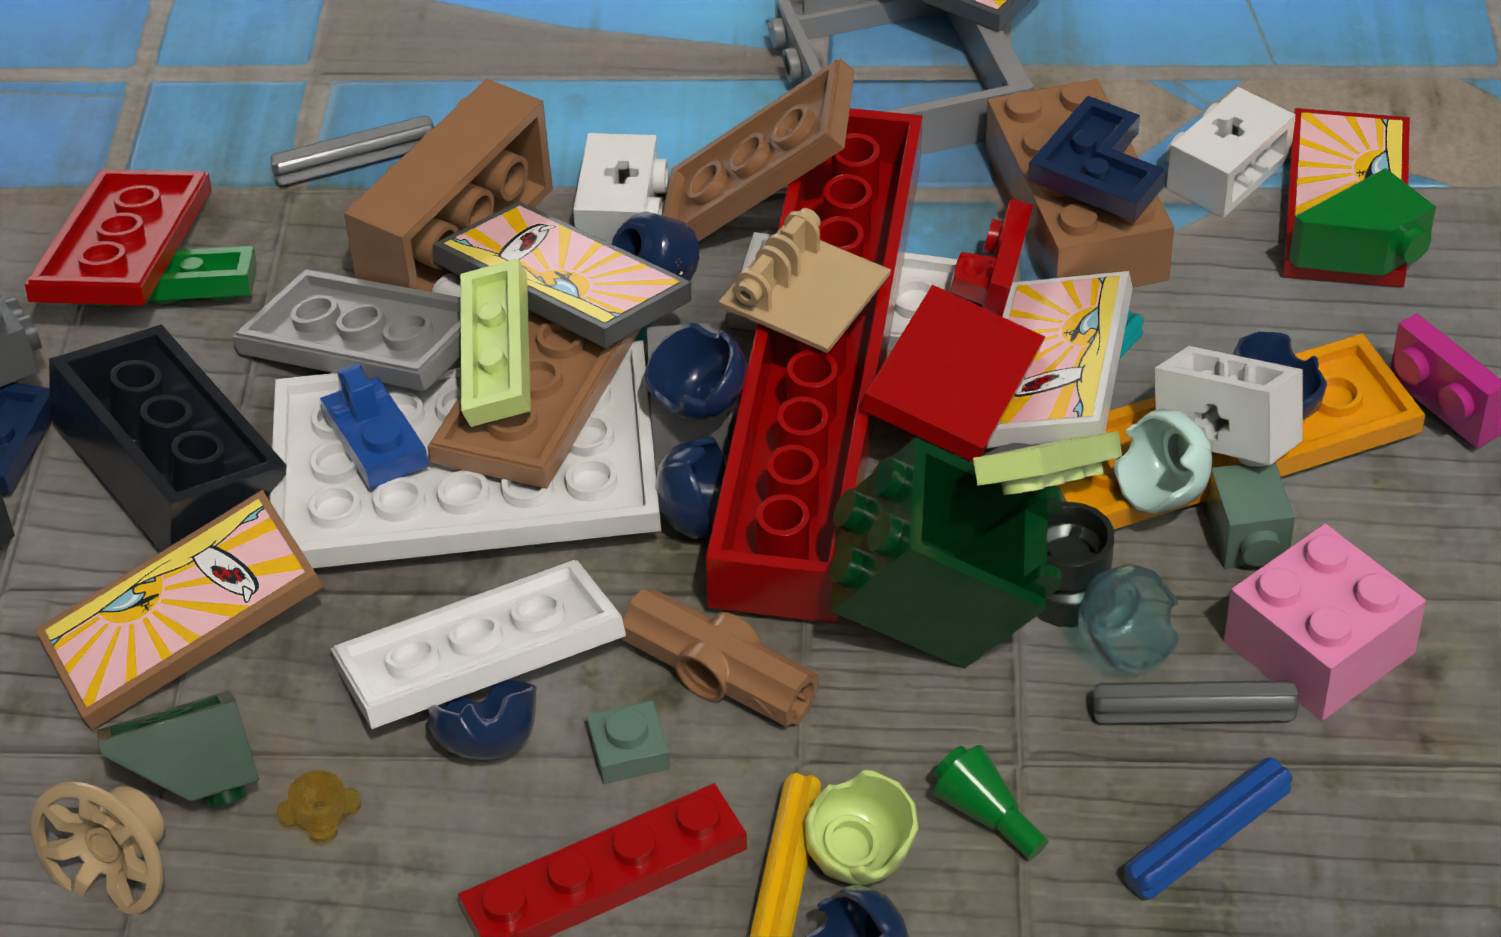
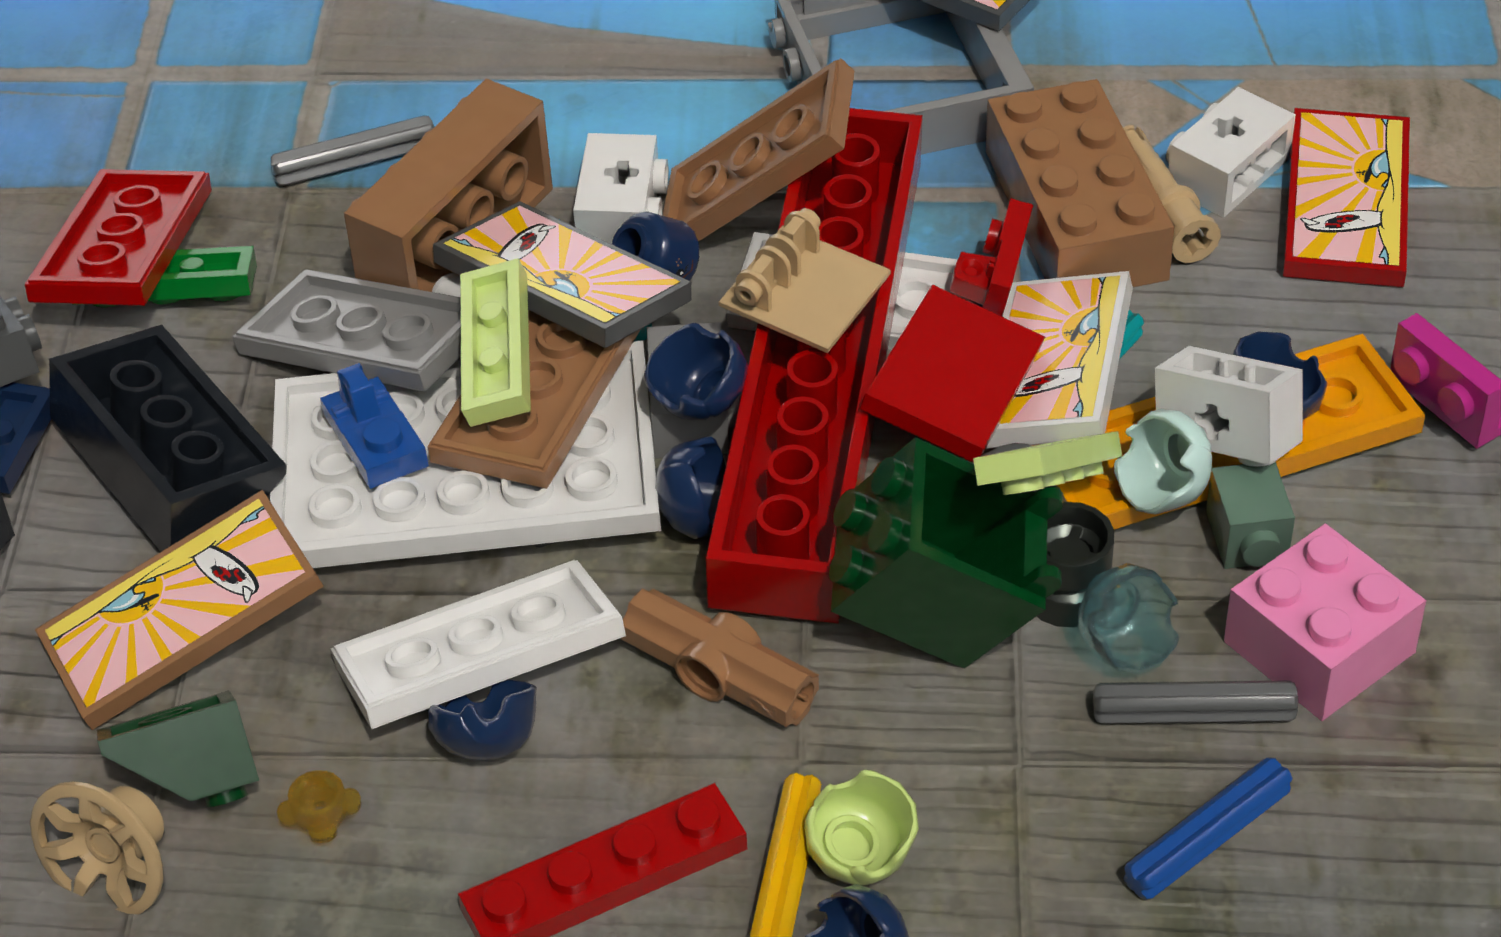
(628, 742): sand green plate -> none
(976, 788): green cone -> none
(1089, 165): dark blue plate -> none
(1179, 202): none -> tan pin
(1364, 228): green slope -> none

